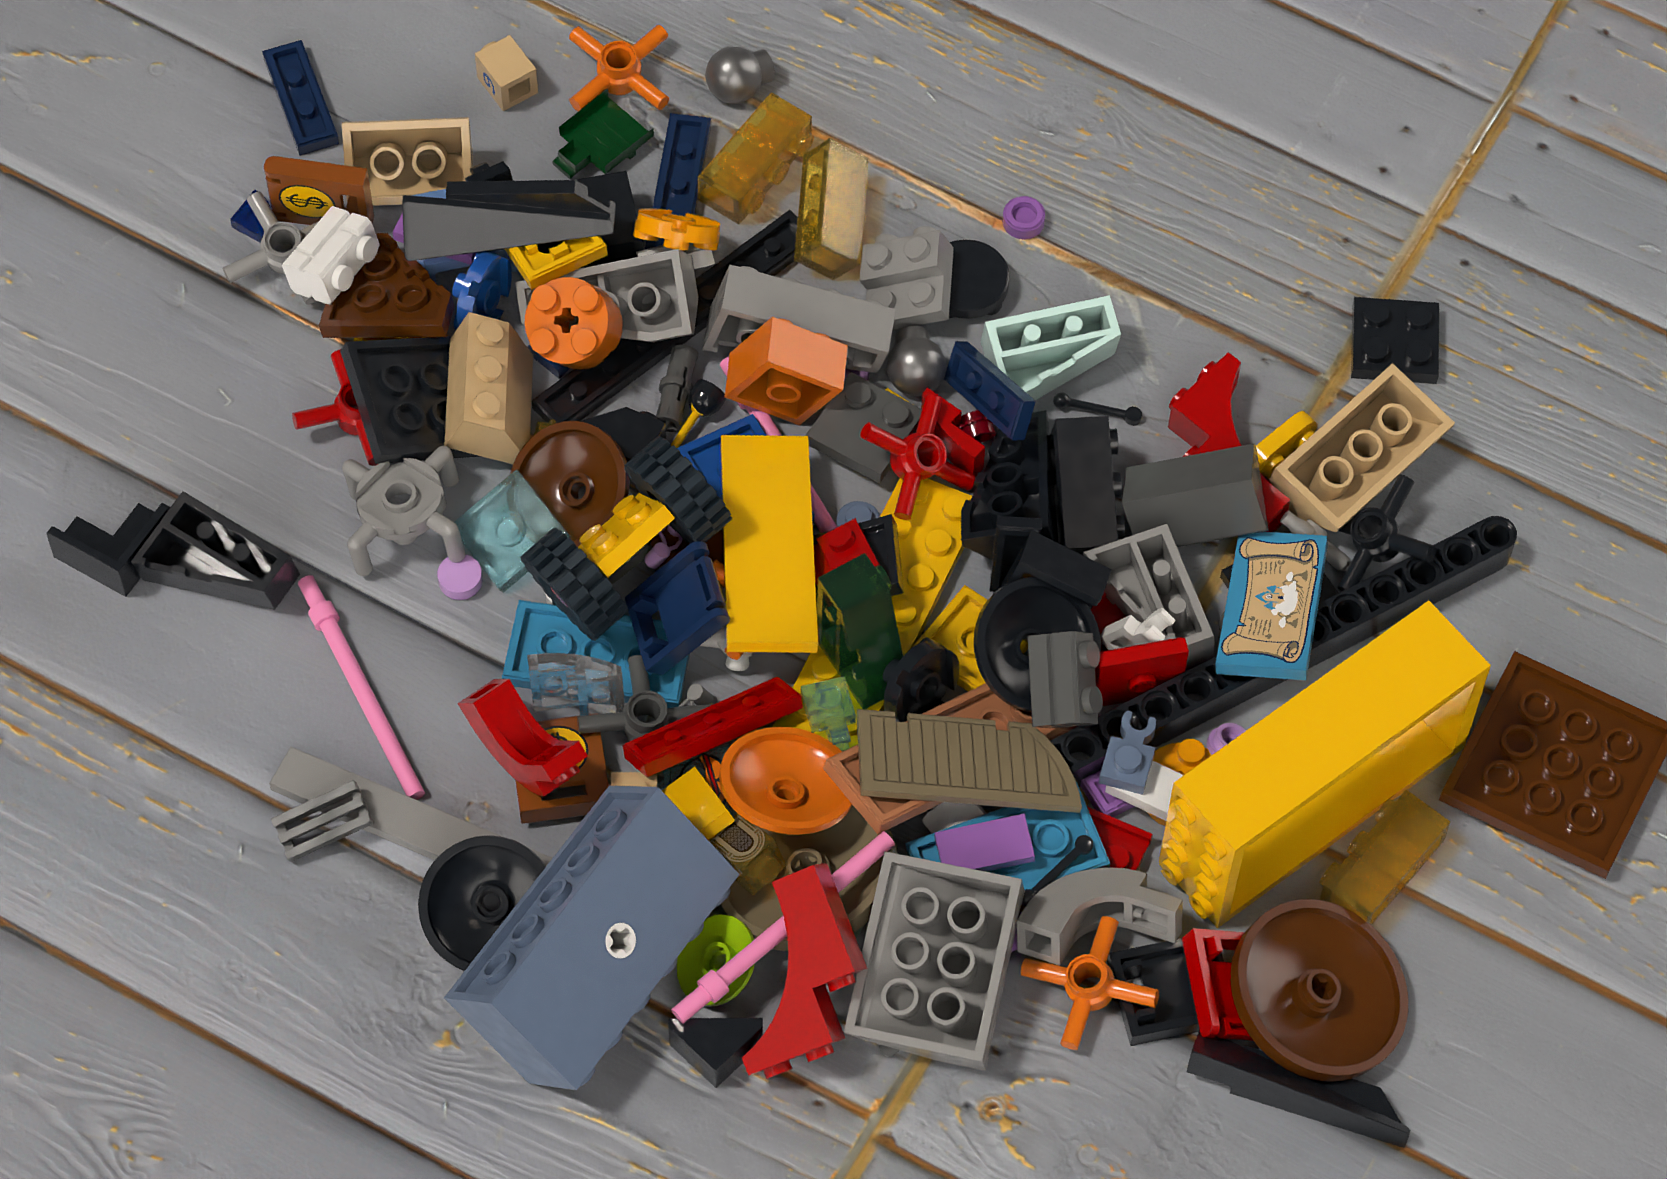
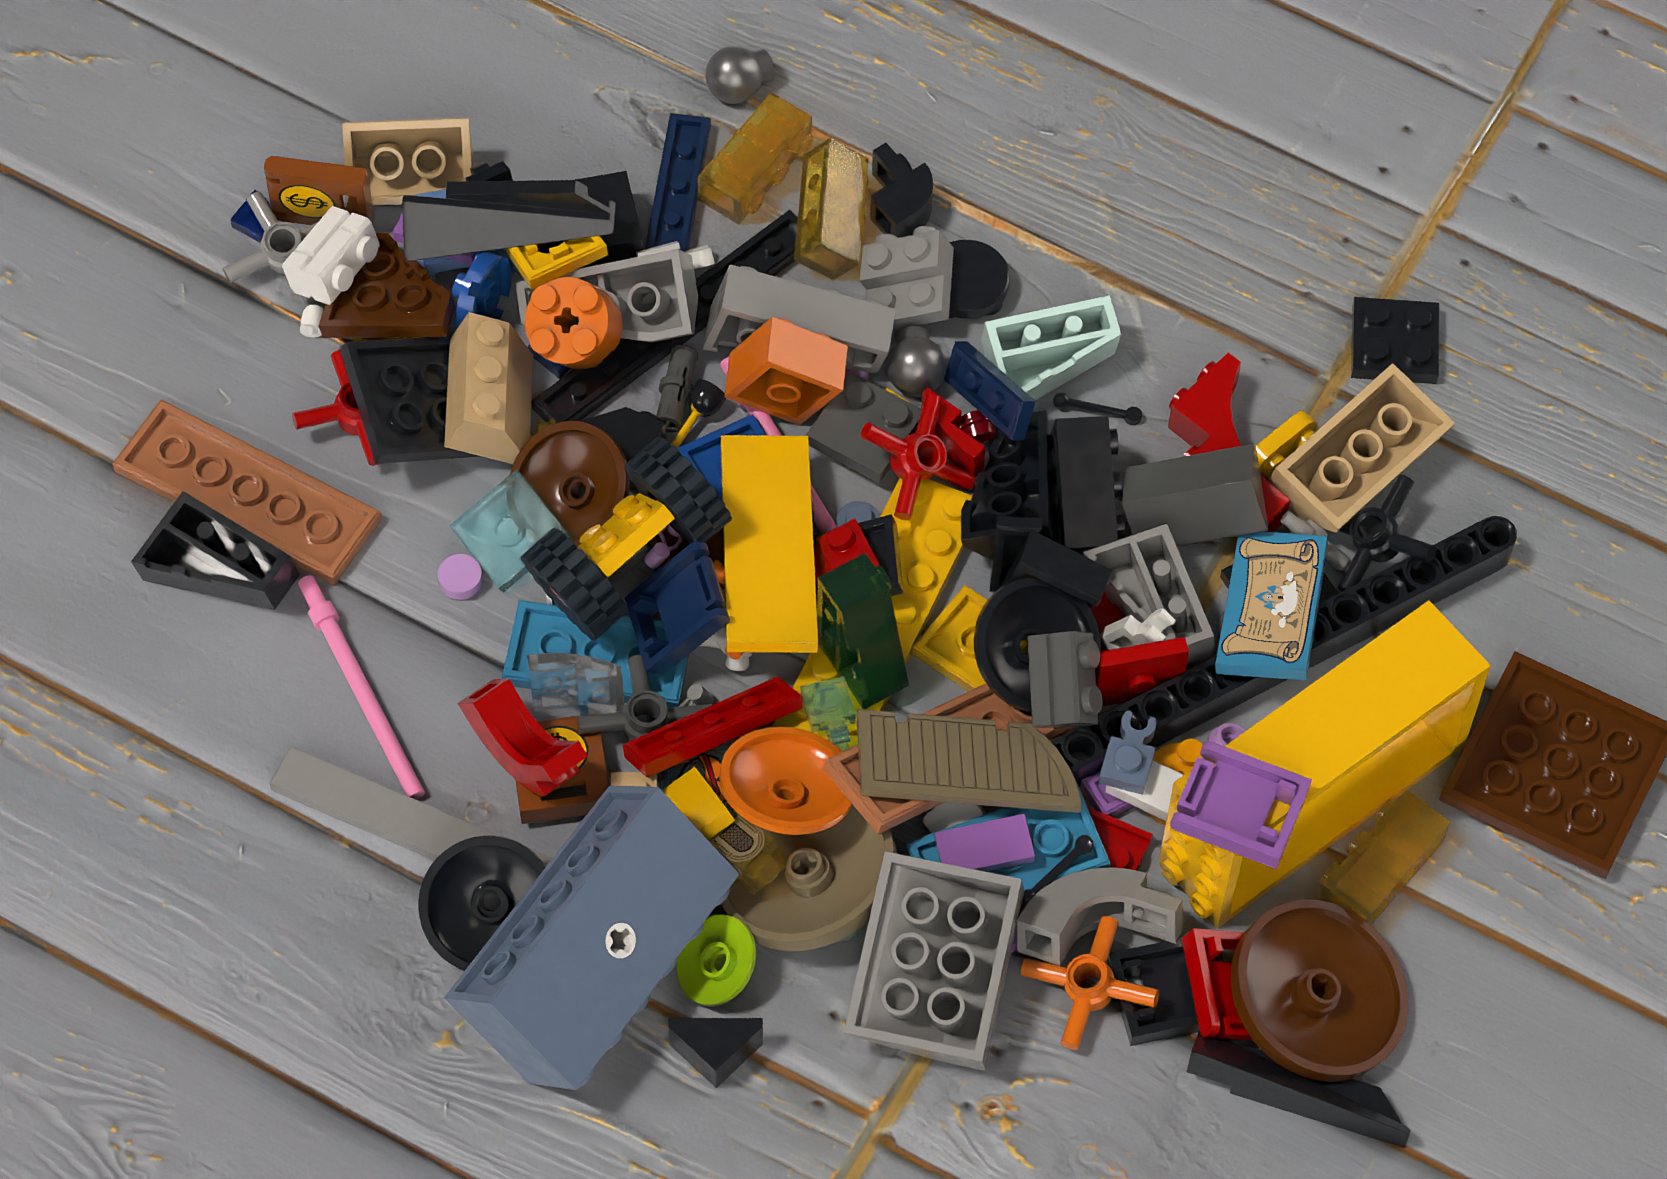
(105, 555): black panel -> none
(257, 491): none -> nougat tile
(287, 836): tile -> none
(300, 97): dark blue tile -> none
(310, 321): none -> white hand
(405, 521): light grey plate -> none
(506, 72): tan brick -> none
(600, 136): dark green piece -> none
(619, 67): orange bar -> none
(677, 229): light orange plate -> none
(715, 984): bright pink bar -> none
(819, 954): red arch -> none
(906, 194): none -> black brick
(919, 679): black plate -> none
(1023, 217): medium lavender tile -> none
(1232, 800): none -> medium lavender container

